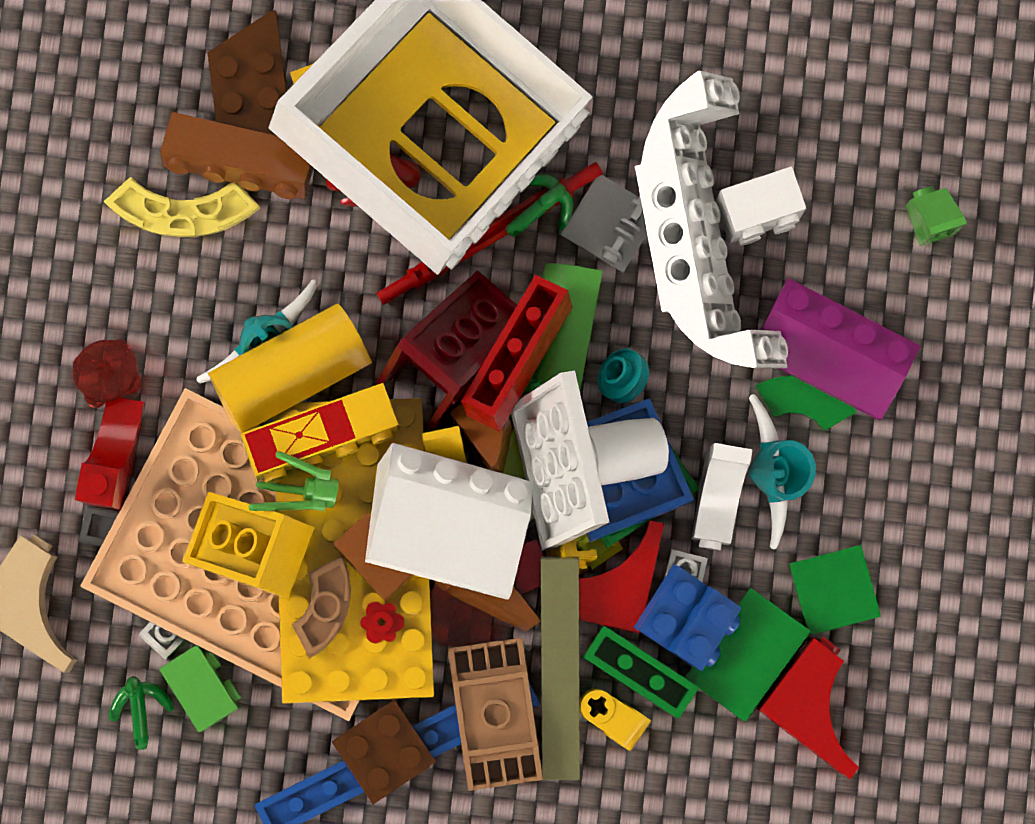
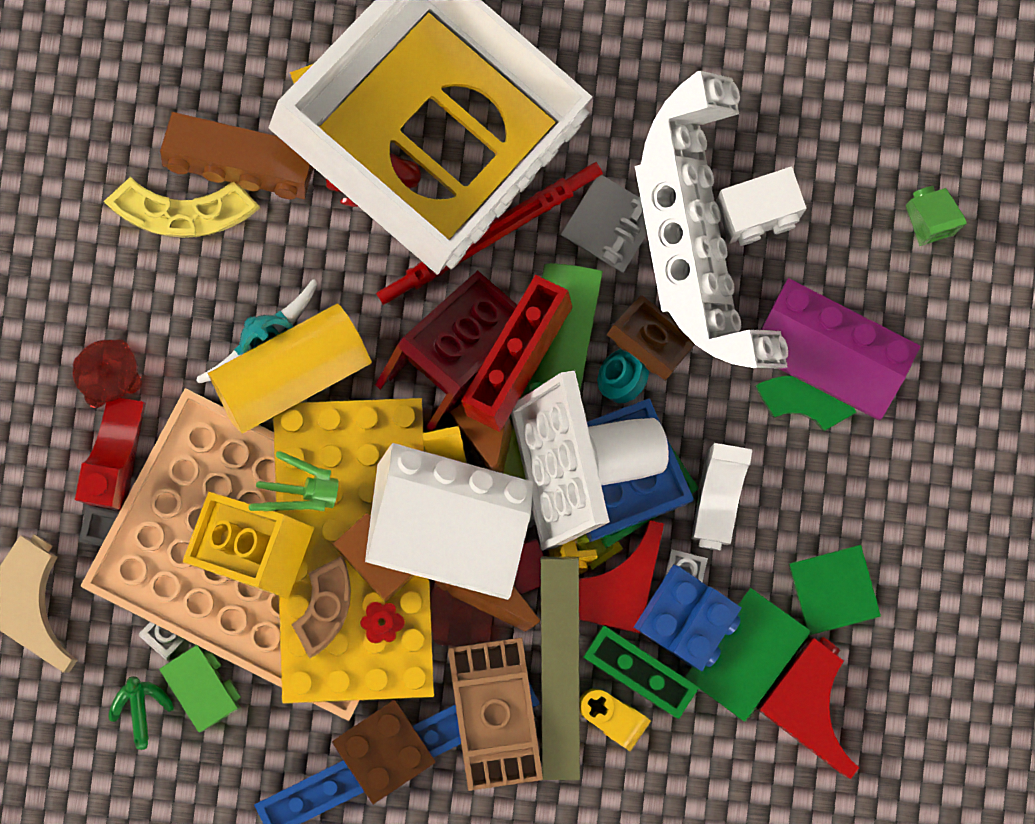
(248, 75): reddish brown wing -> none
(321, 432): yellow brick -> none
(556, 193): green piece -> none
(651, 337): none -> reddish brown plate
(779, 470): teal helmet -> none

